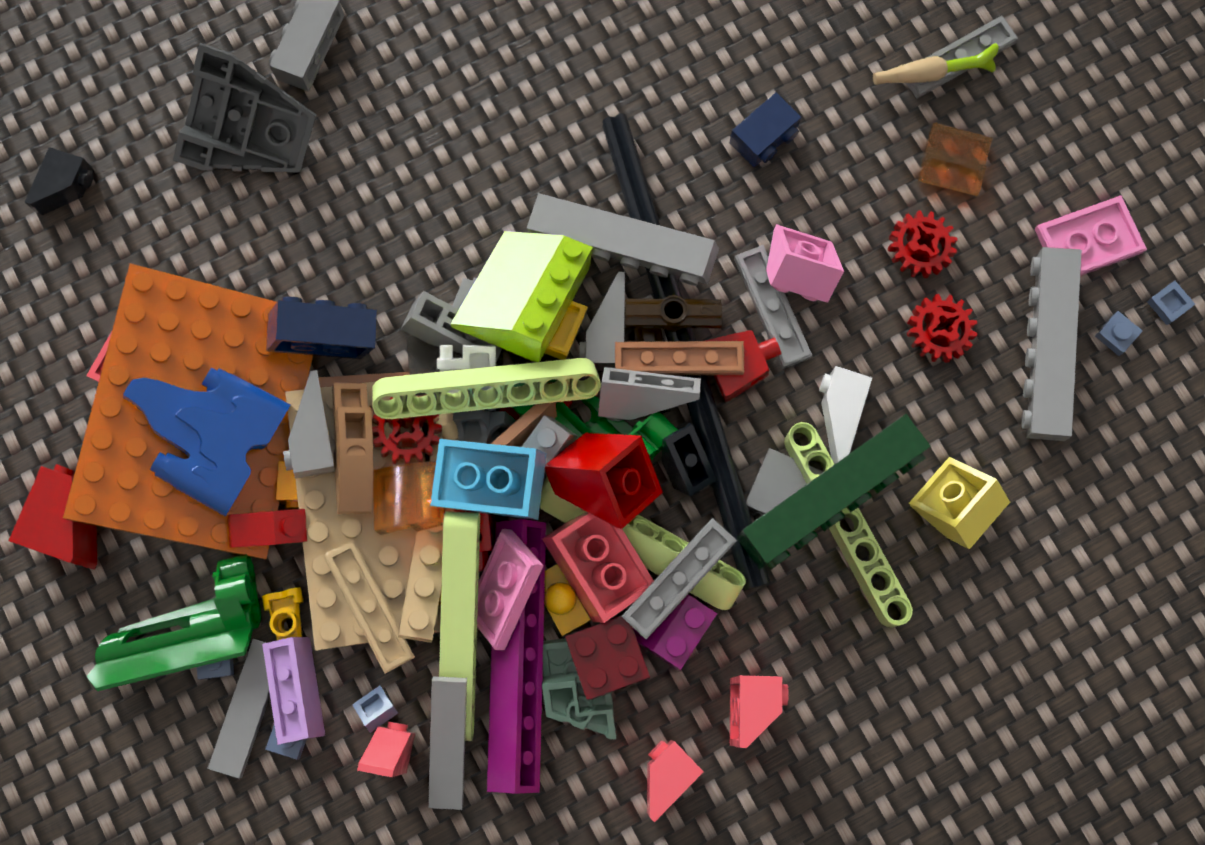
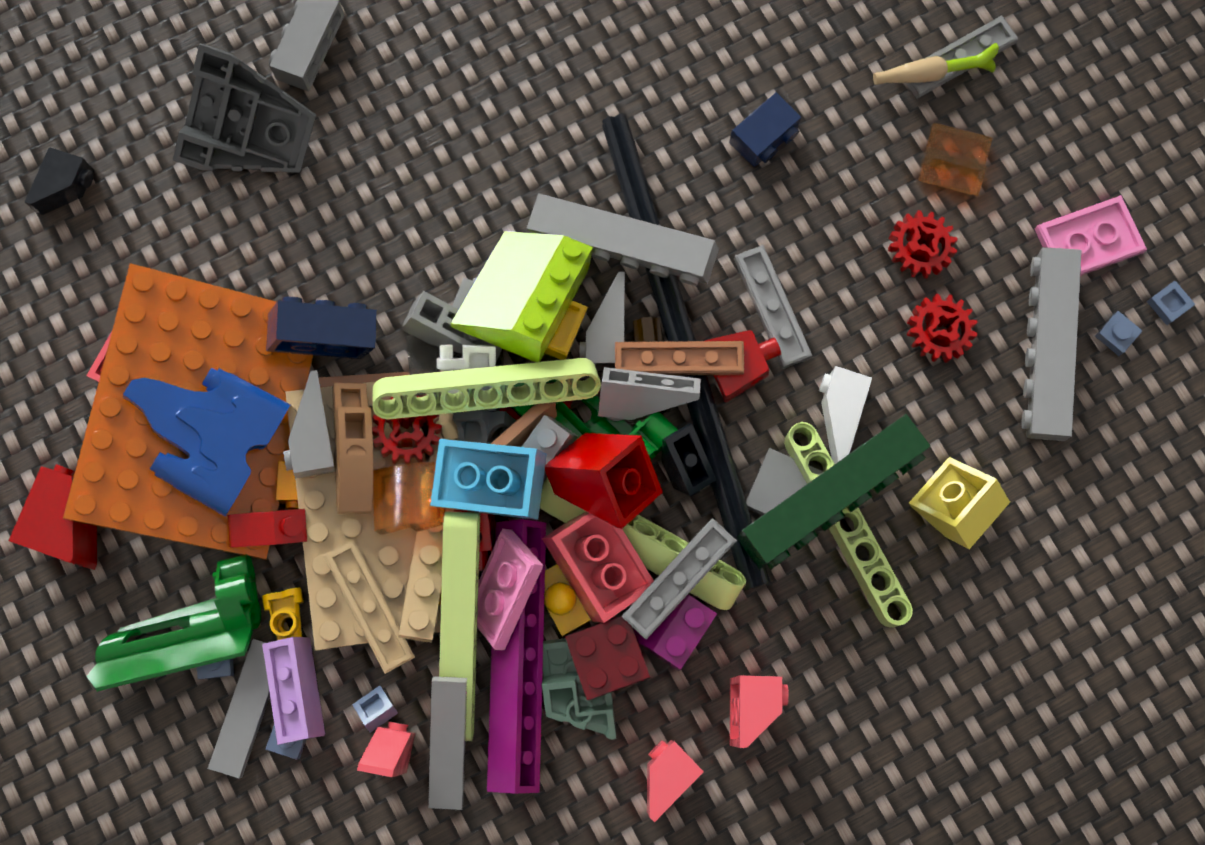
(694, 313): dark brown piece -> none
(803, 264): bright pink slope -> none

